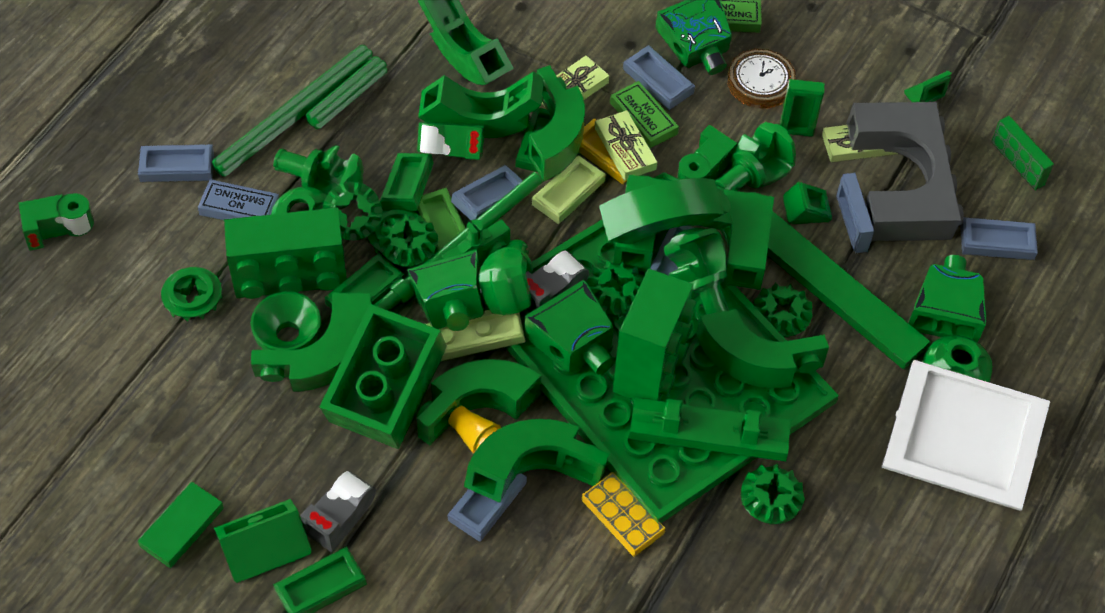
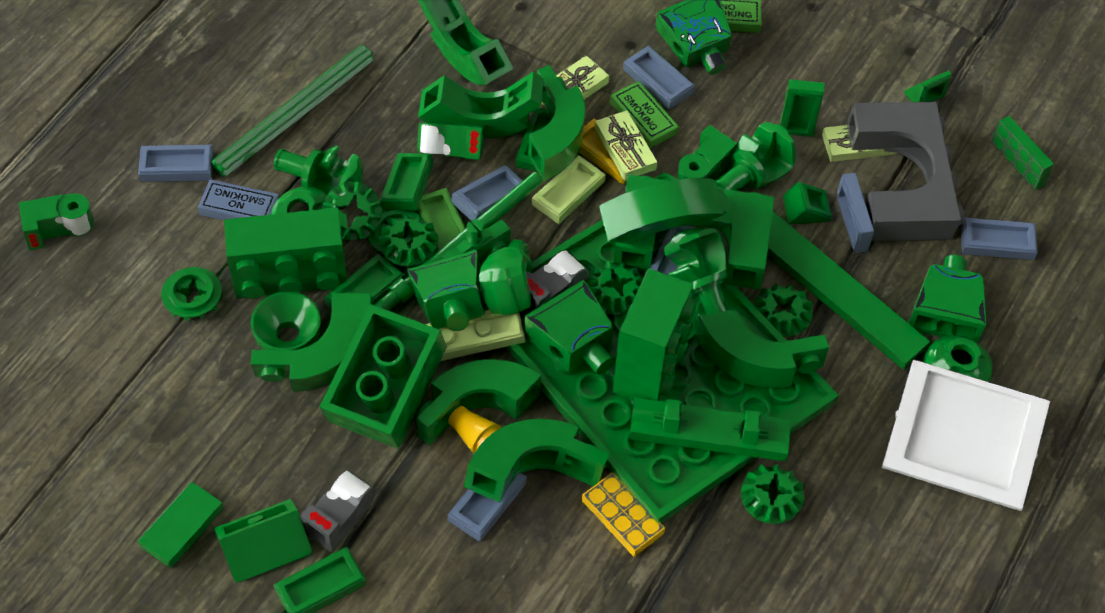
(346, 92): green axle -> none
(760, 77): tile -> none

